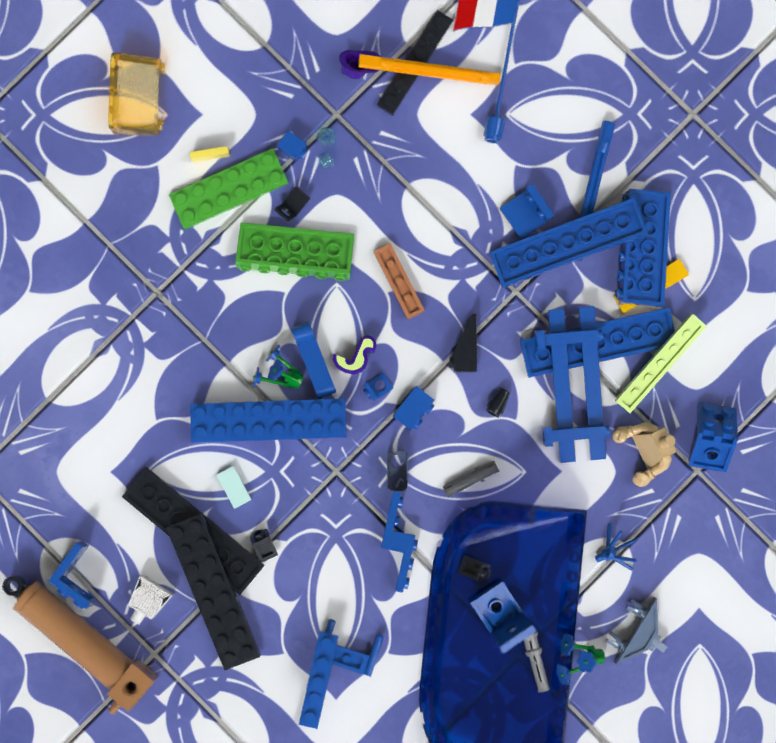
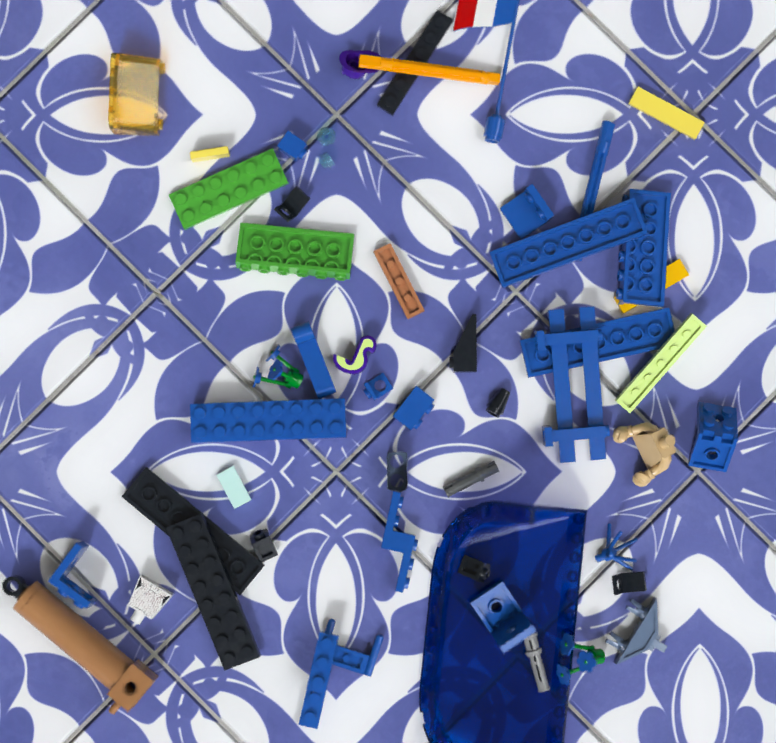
(629, 582): none -> black bracket
(666, 113): none -> light yellow tile

